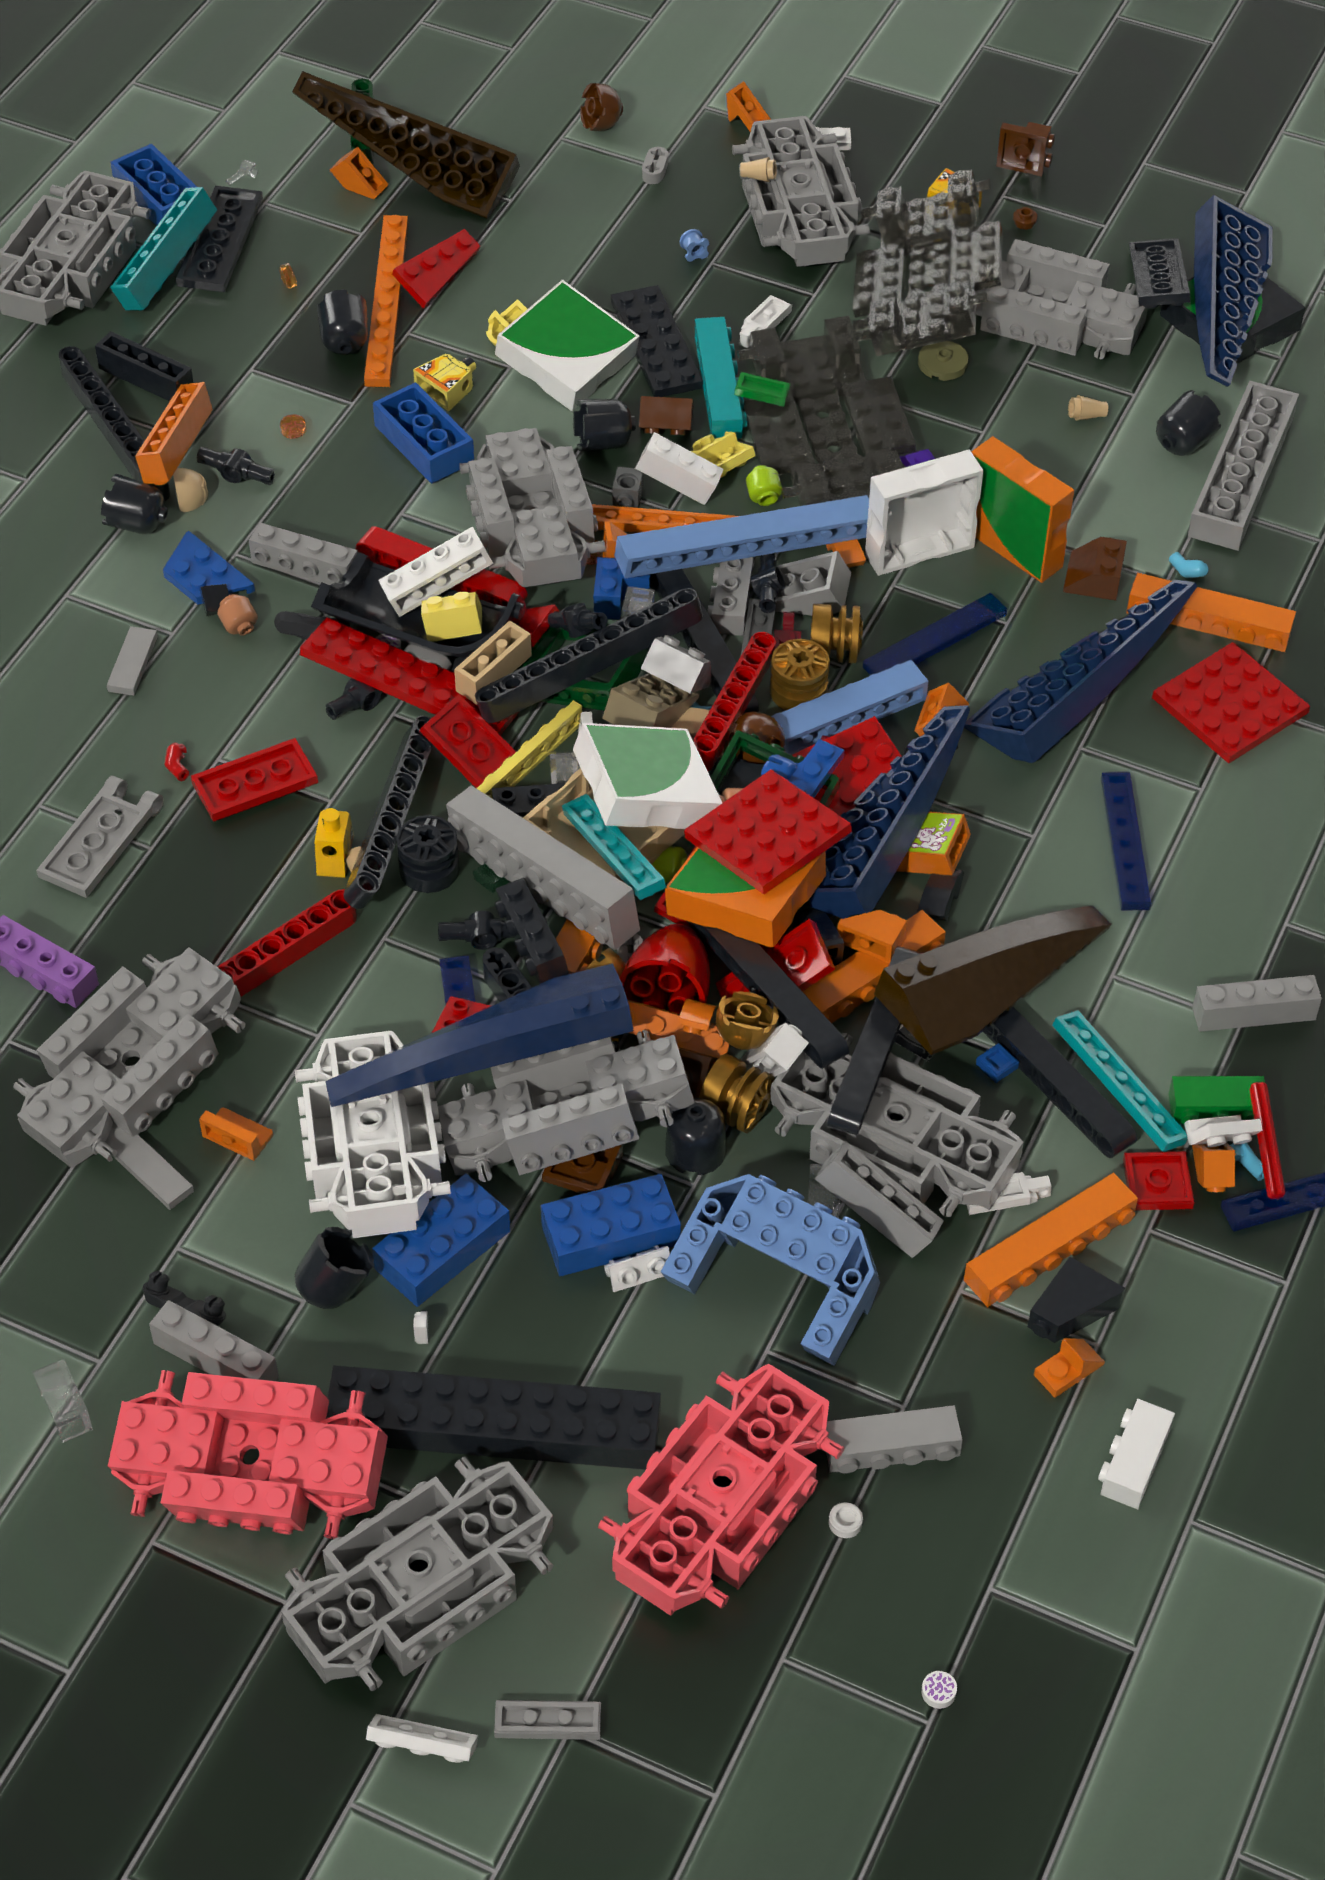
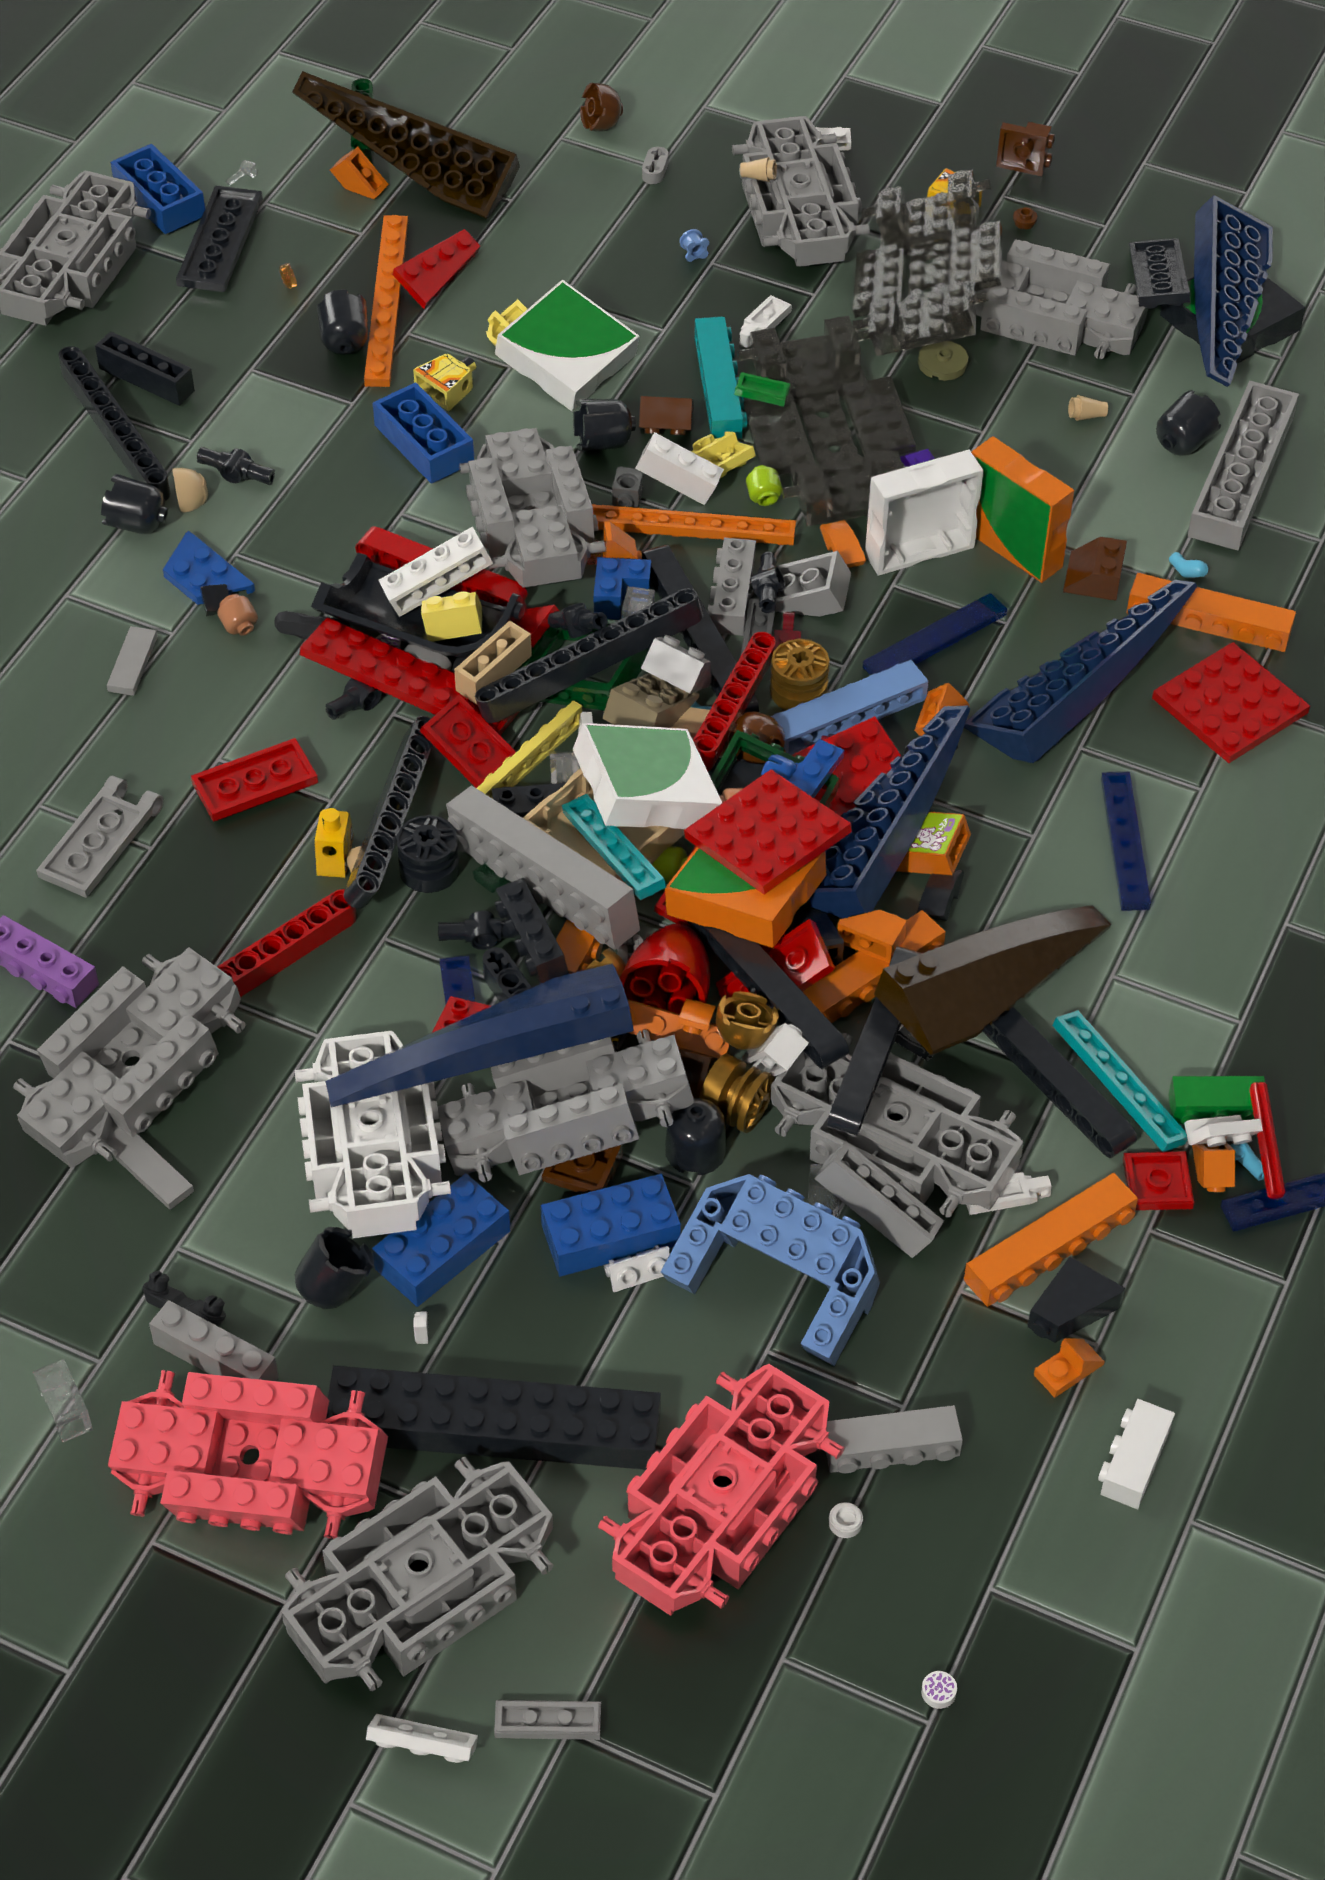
(164, 249): teal brick -> none
(173, 758): red arm -> none
(174, 433): orange brick -> none
(235, 1132): orange panel -> none
(293, 426): clear orange tile -> none
(300, 554): light grey brick -> none
(660, 347): black plate -> none
(742, 536): medium blue brick -> none
(745, 105): orange slope -> none
(837, 632): pearl gold wheel -> none
(997, 1063): blue tile -> none
(1256, 1003): light grey brick -> none

